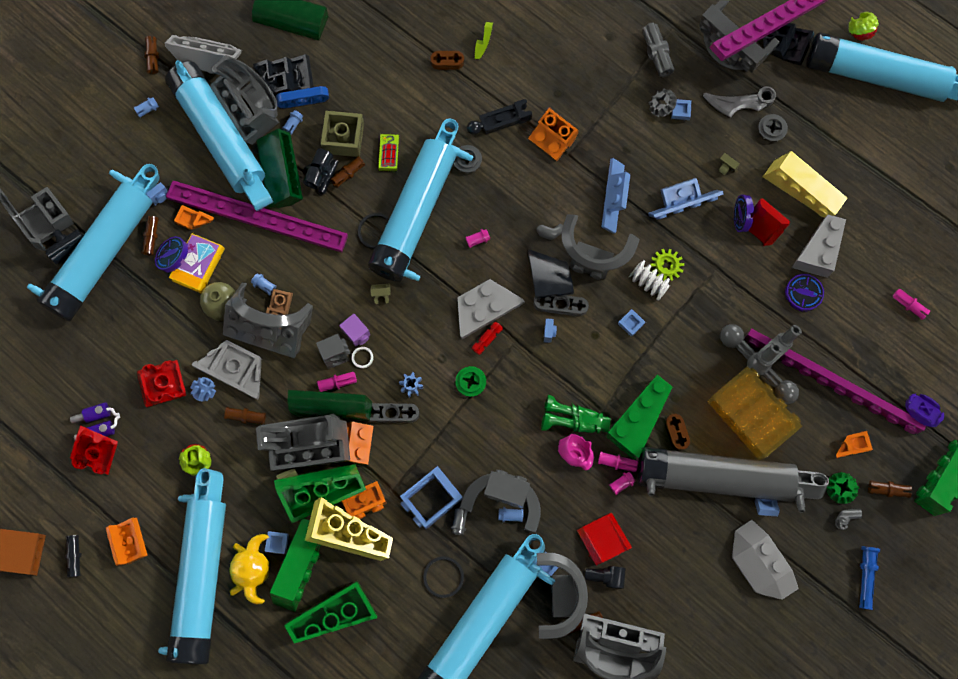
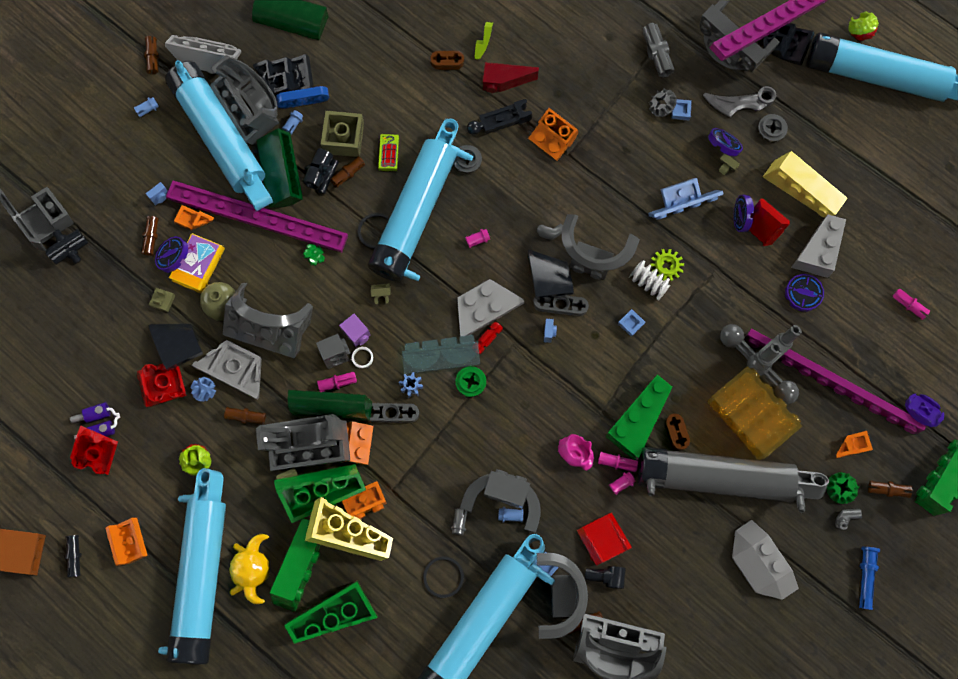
(99, 245): medium azure piece -> none
(162, 300): none -> olive tile
(175, 343): none -> black slope
(262, 283): medium blue pin -> none
(276, 542): medium blue plate -> none
(280, 302): medium nougat slope -> none
(314, 254): none -> green plant
(441, 357): none -> clear light blue windscreen
(445, 483): medium blue window -> none
(505, 76): none -> dark red slope
(582, 418): green piece -> none
(615, 195): medium blue bracket -> none
(727, 142): none -> tile
(767, 507): medium blue plate -> none

